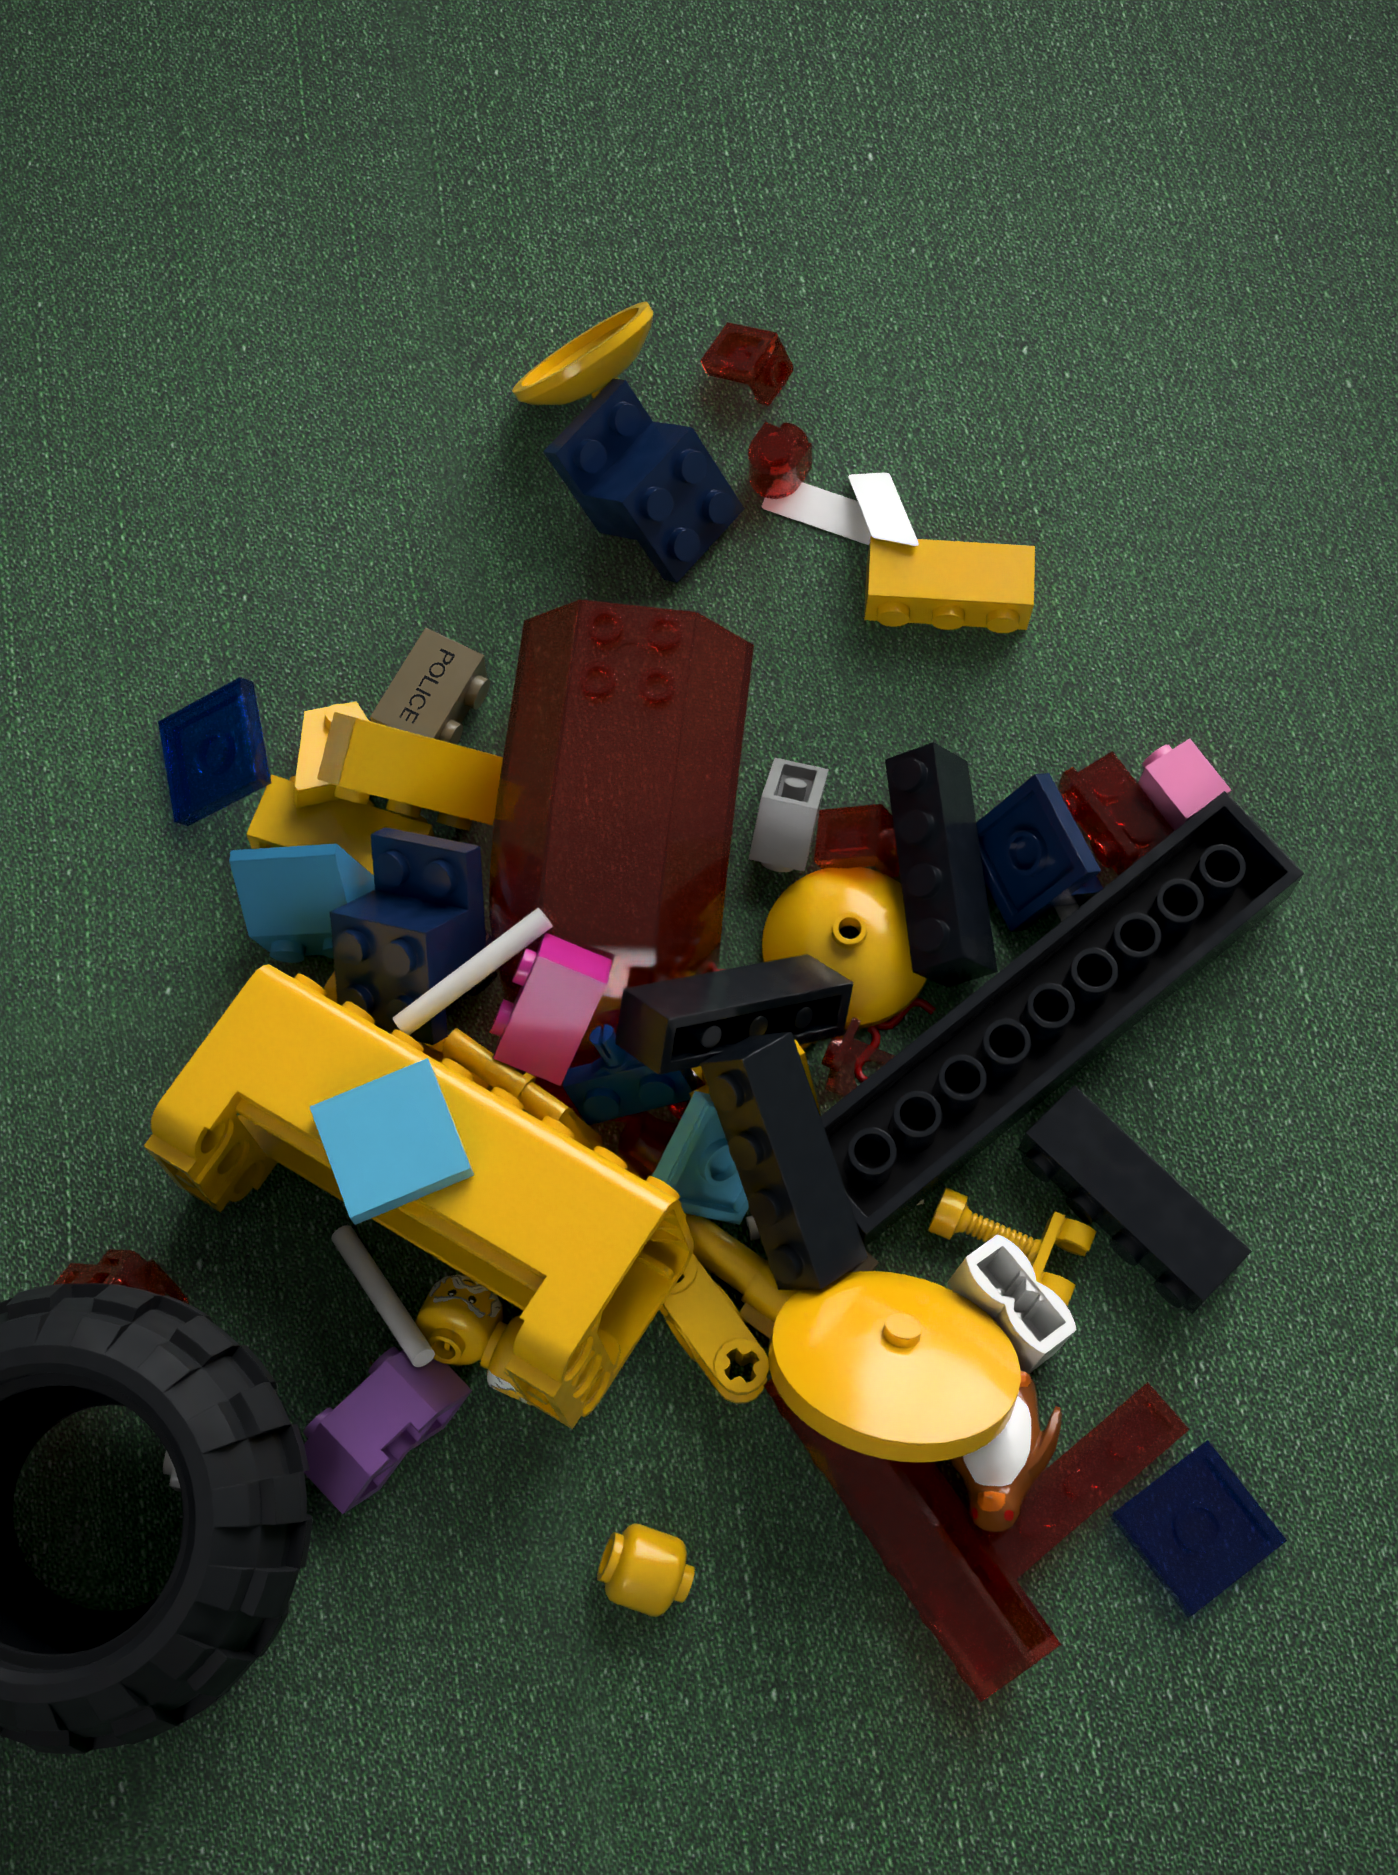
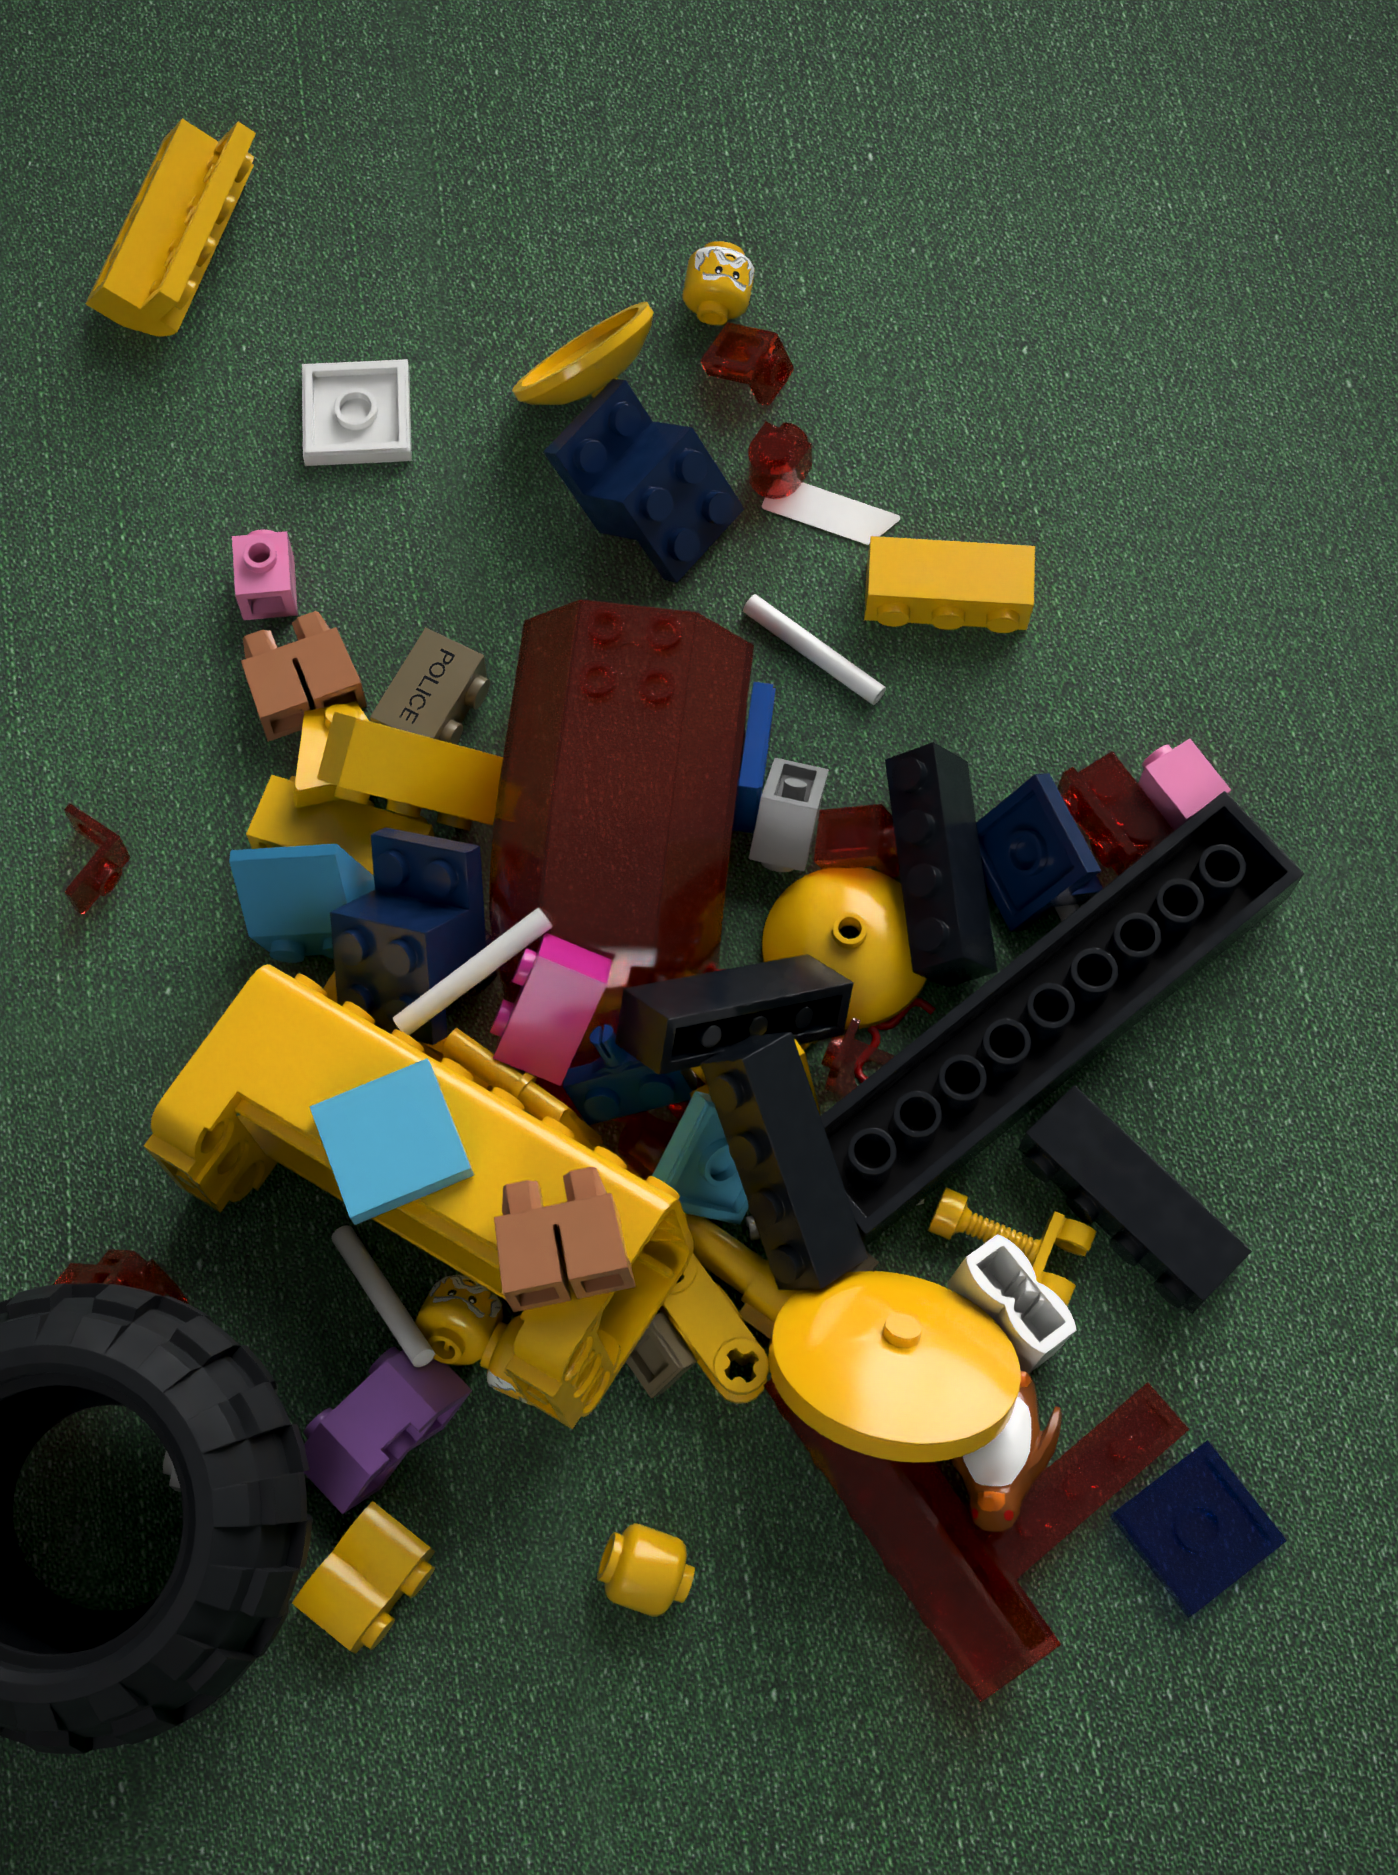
(105, 866): none -> clear red bracket
(173, 229): none -> yellow brick
(214, 752): clear blue tile -> none
(264, 575): none -> bright pink brick
(276, 671): none -> nougat hips
(356, 412): none -> white tile
(365, 1579): none -> yellow brick
(531, 1248): none -> nougat hips
(660, 1357): none -> dark tan tile
(718, 282): none -> yellow head
(754, 756): none -> blue tile
(814, 649): none -> white piece
(882, 508): white sticker -> none

